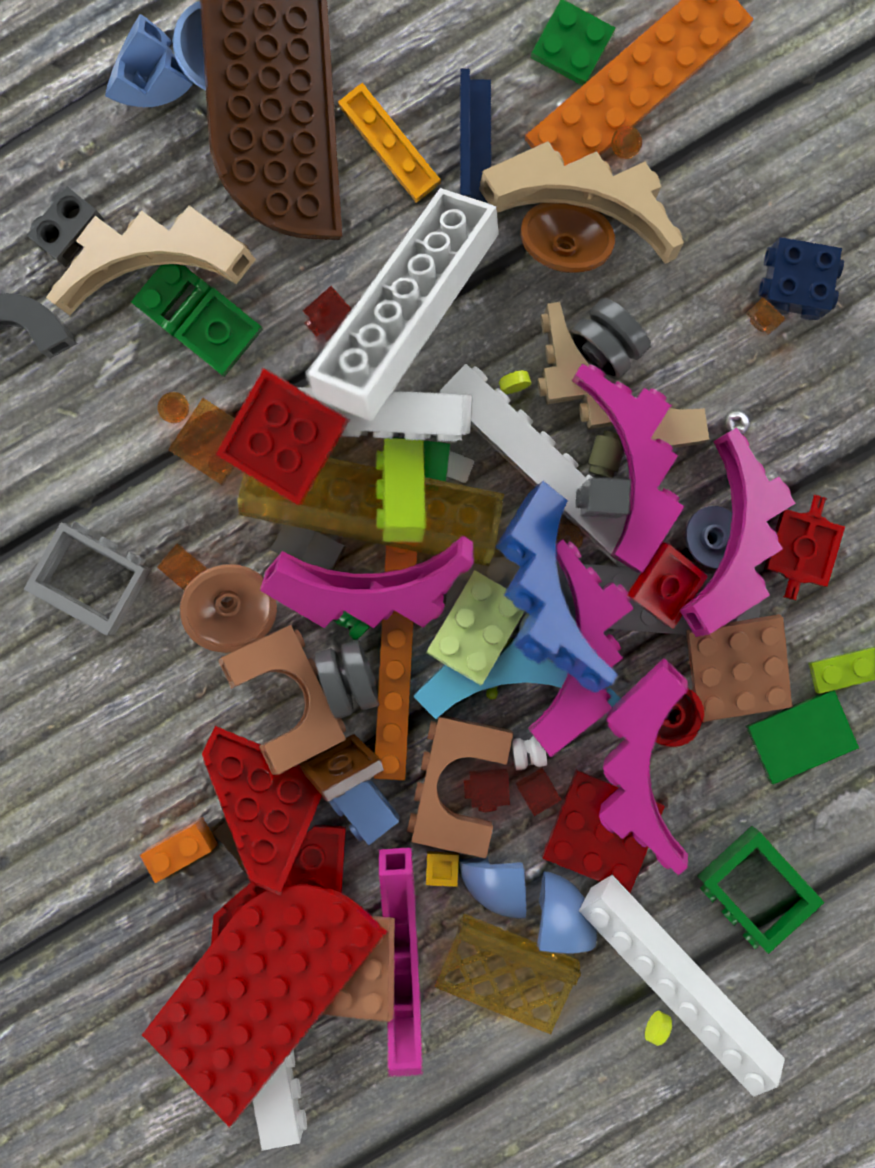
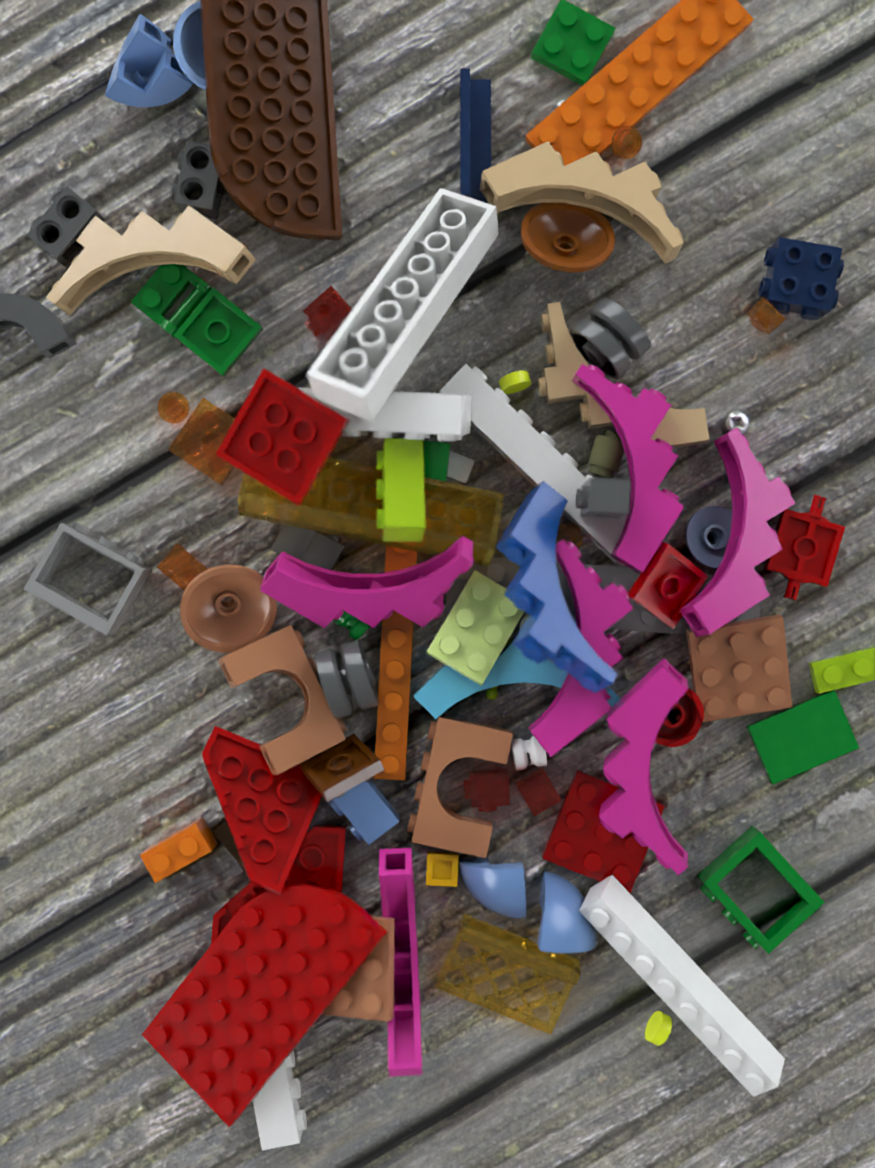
(197, 179): none -> dark grey brick
(389, 142): light orange plate -> none

